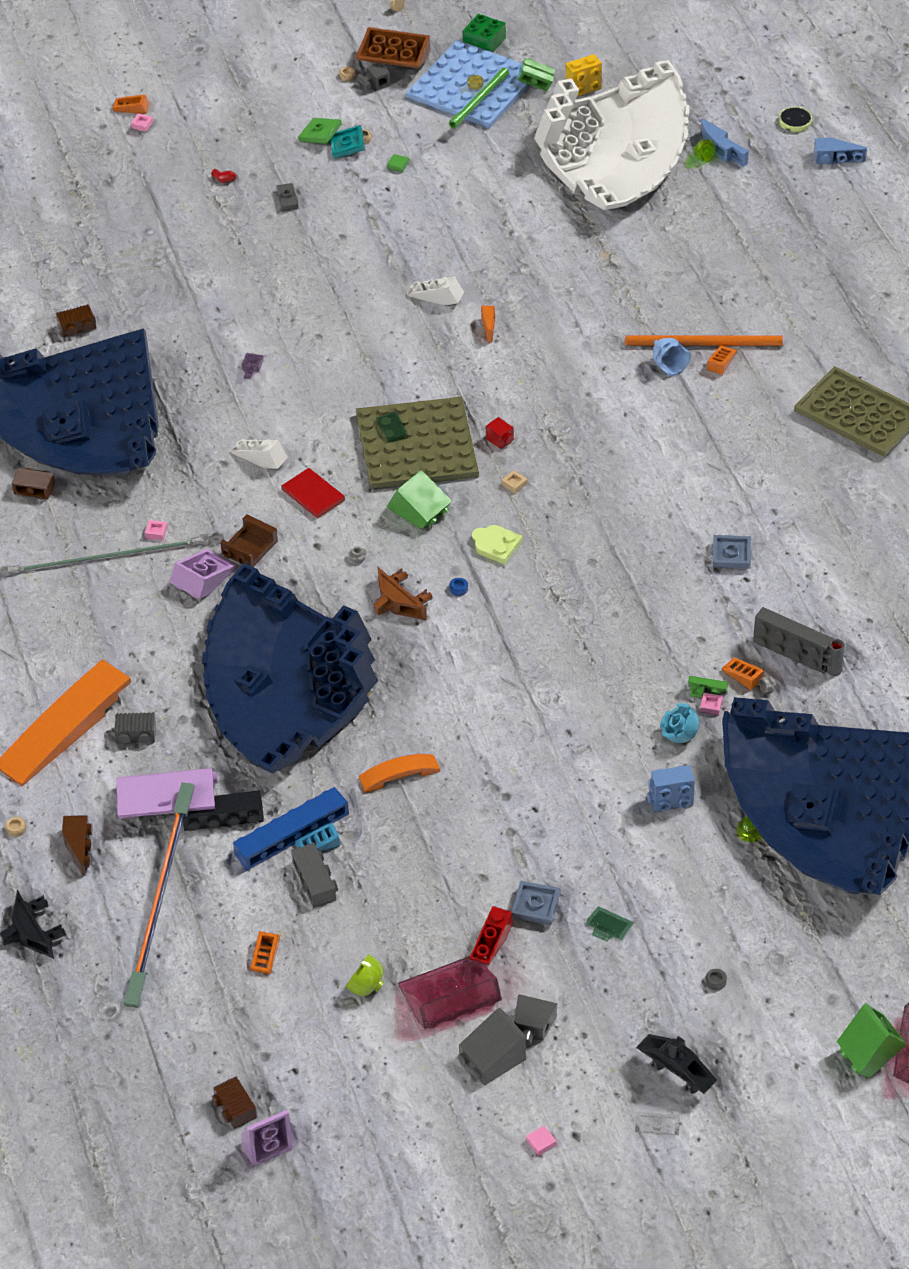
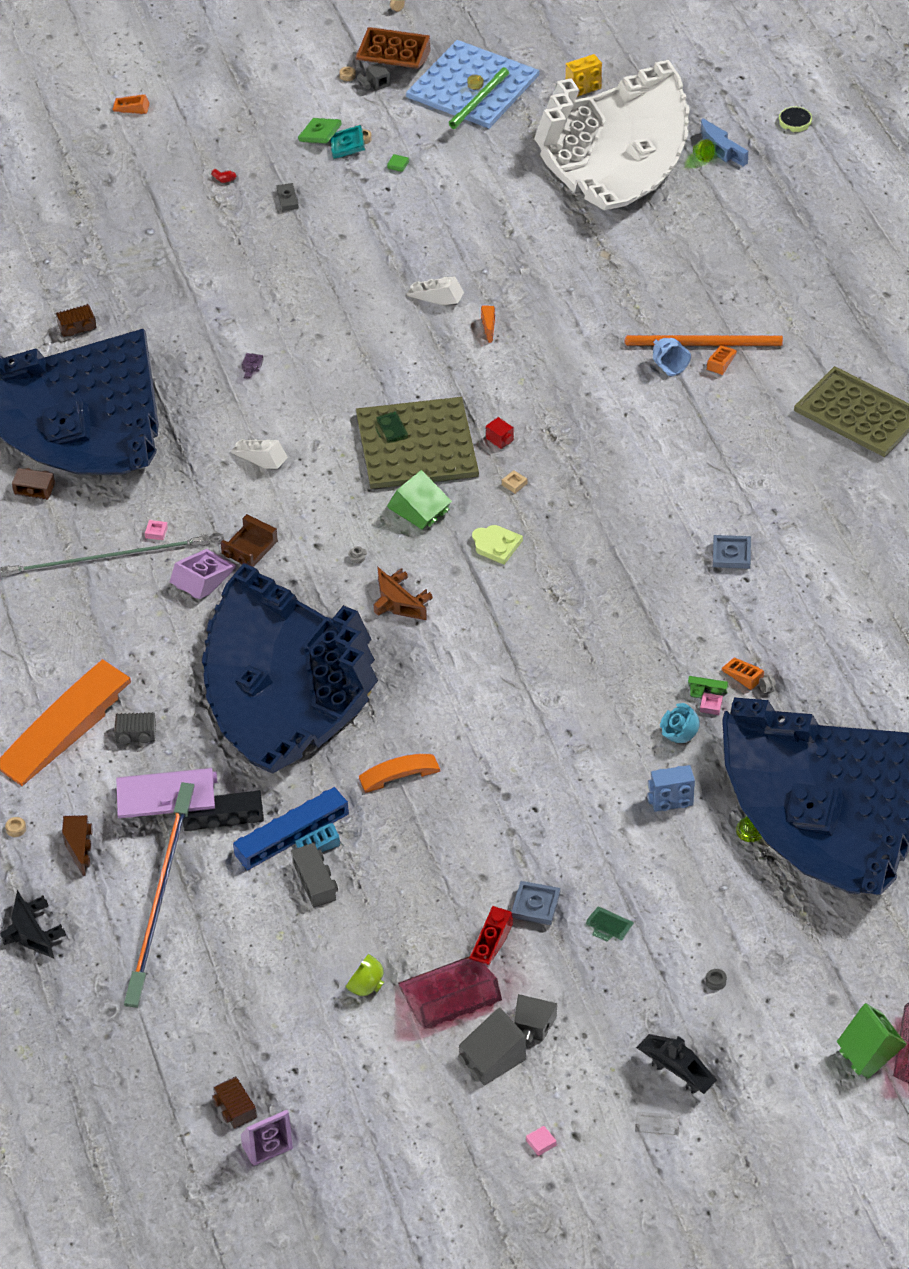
(142, 122): bright pink plate -> none
(266, 937): orange slope -> none
(313, 492): red tile -> none
(458, 586): blue tile -> none
(484, 33): green brick -> none
(536, 74): bright green brick -> none
(798, 642): dark grey hinge -> none
(838, 151): medium blue slope -> none

